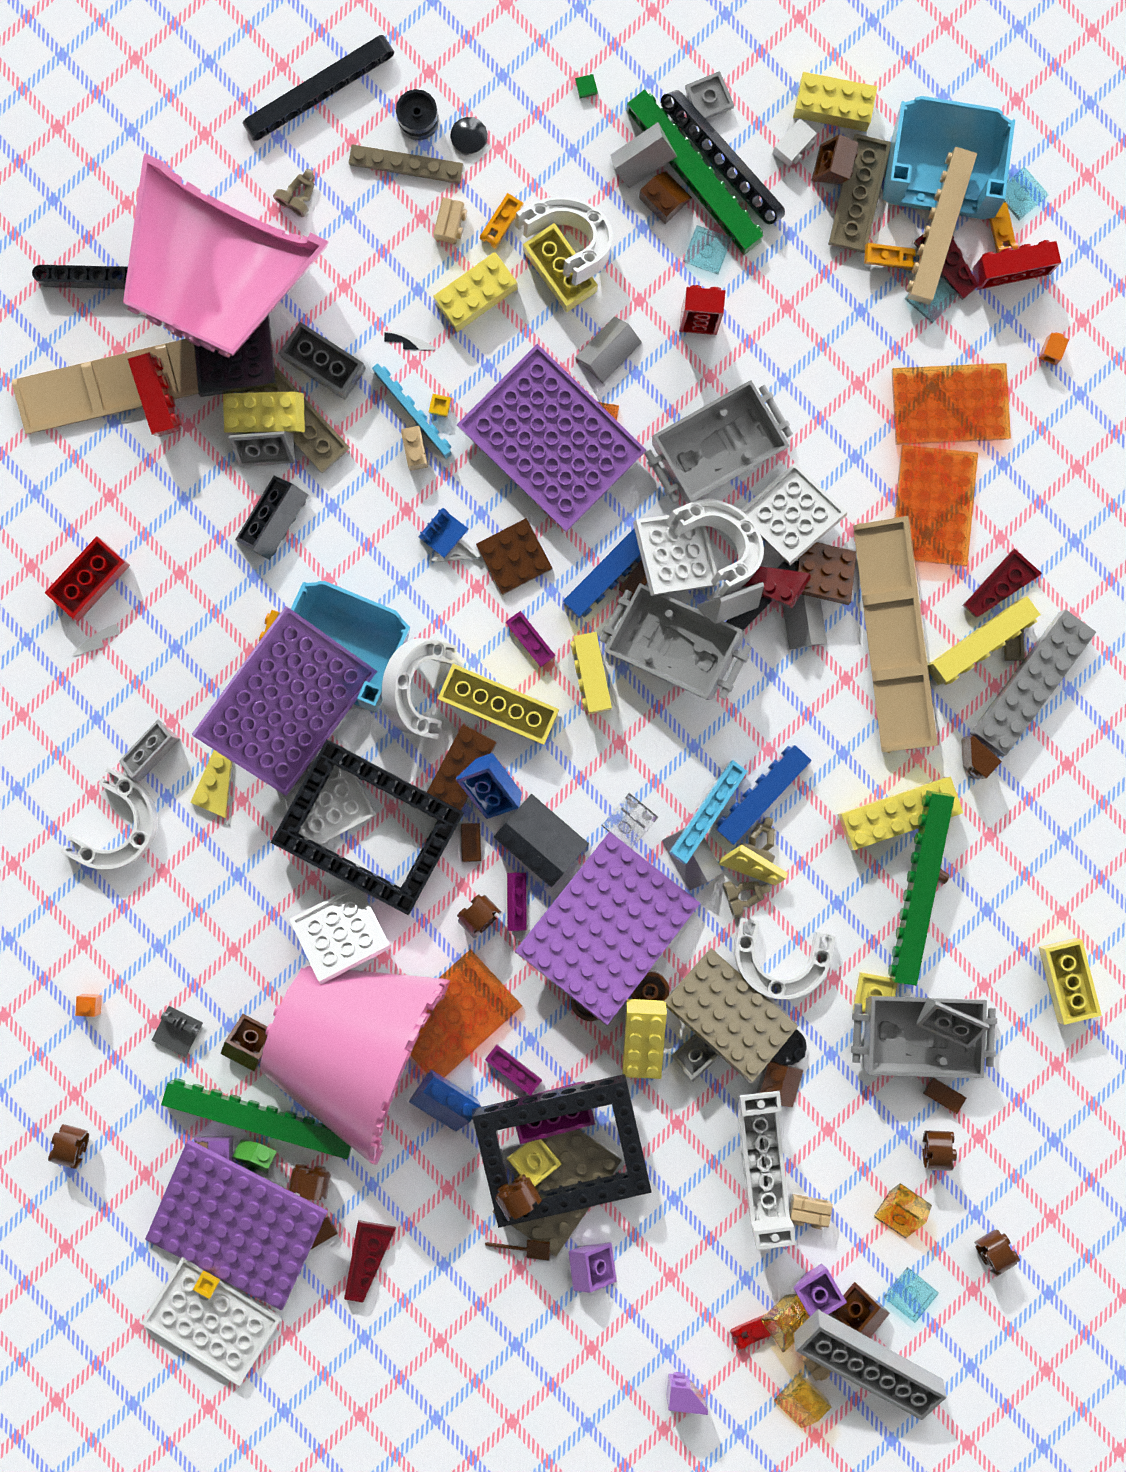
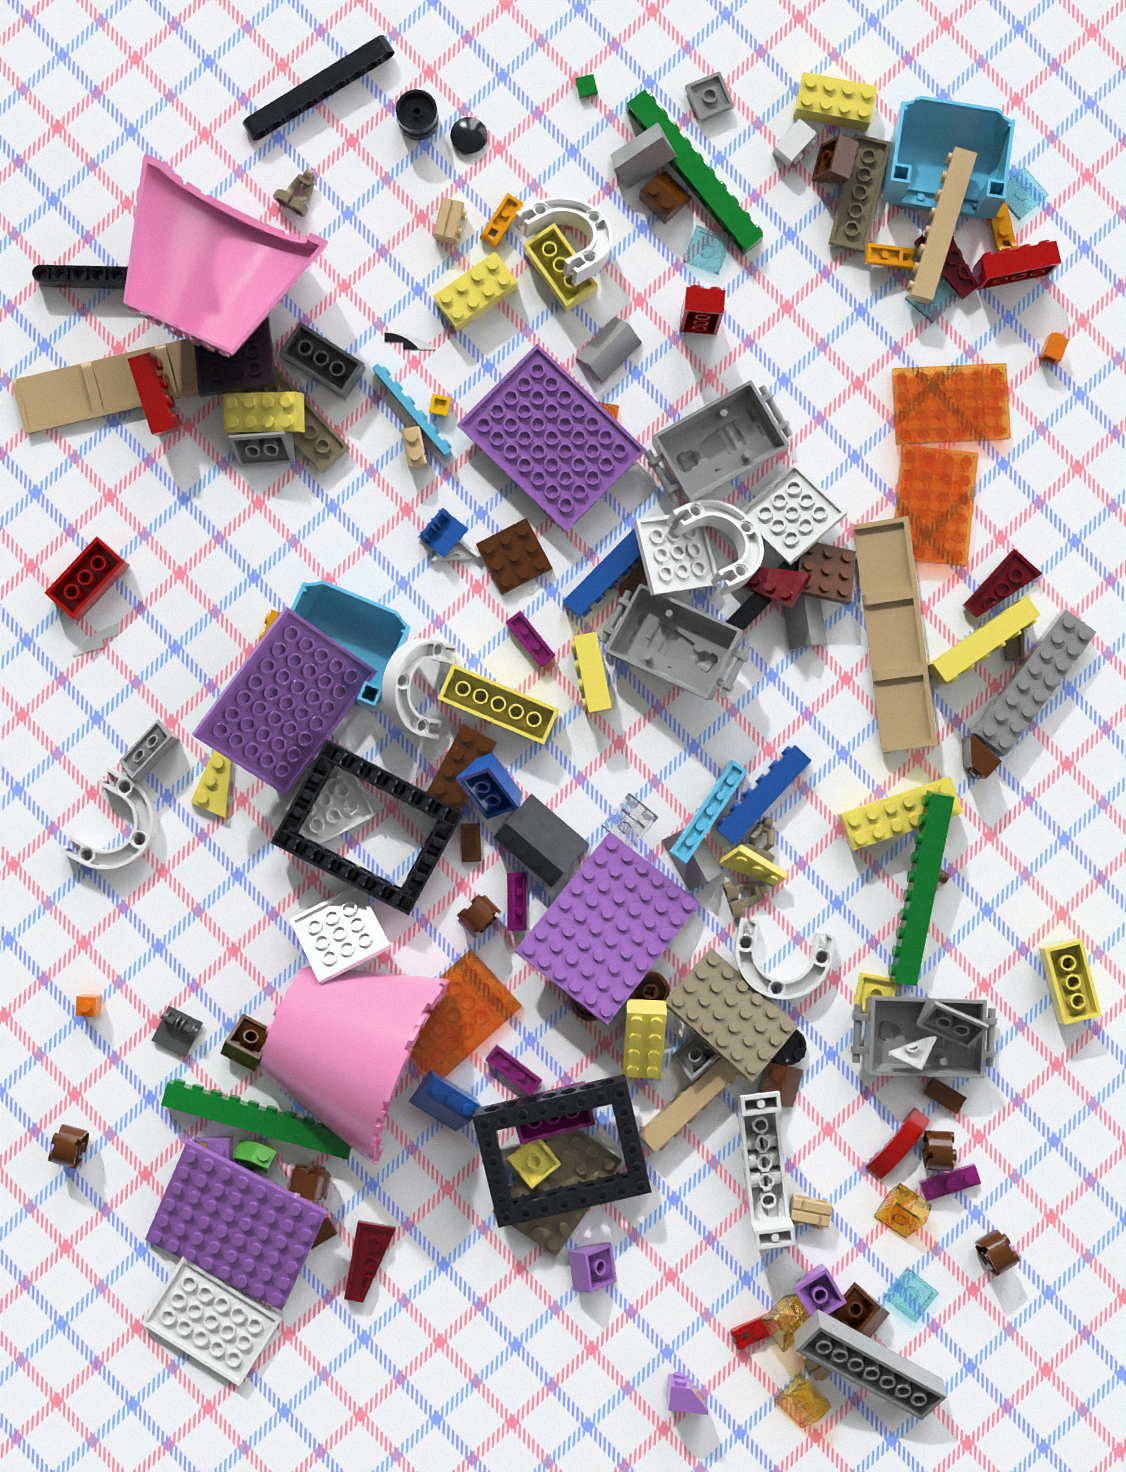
(206, 1284): yellow plate -> none
(272, 517): black slope -> none
(406, 164): dark tan plate -> none
(518, 1197): reddish brown brick -> none
(535, 1249): reddish brown piece -> none
(687, 1103): none -> tan brick
(731, 159): black beam -> none
(733, 603): light grey slope -> none
(899, 1144): none -> red slope
(915, 1053): none -> white tile
(950, 1182): none -> magenta plate

